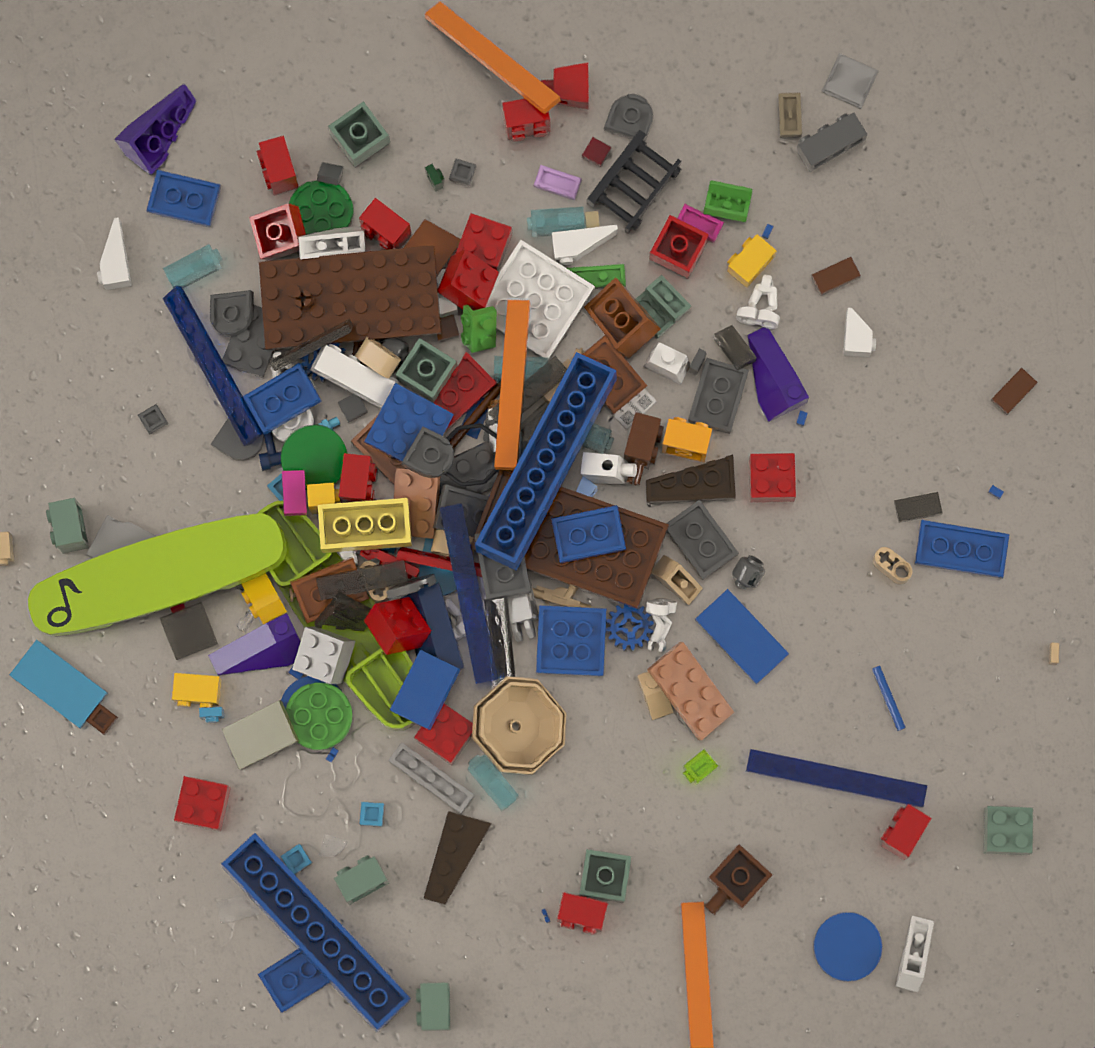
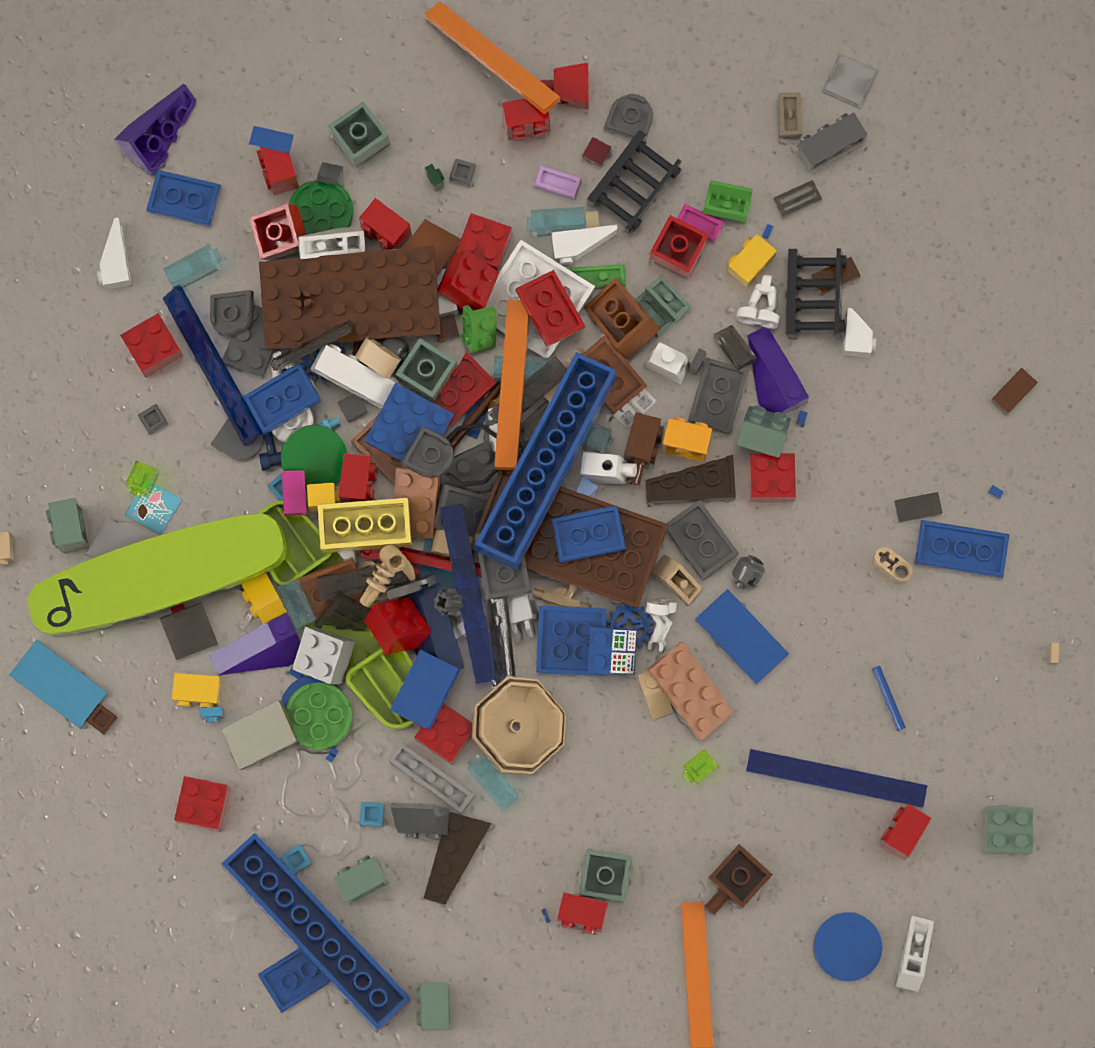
(141, 479): none -> clear neon green brick
(151, 345): none -> red brick
(154, 510): none -> medium azure sticker
(271, 139): none -> blue sticker
(297, 604): none -> clear light blue slope
(386, 570): none -> tan piece
(420, 820): none -> dark grey slope
(448, 602): none -> dark grey gear
(550, 308): none -> red tile
(612, 651): none -> blue slope
(764, 431): none -> sand green brick
(781, 207): none -> clear smoke tile
(796, 304): none -> black fence

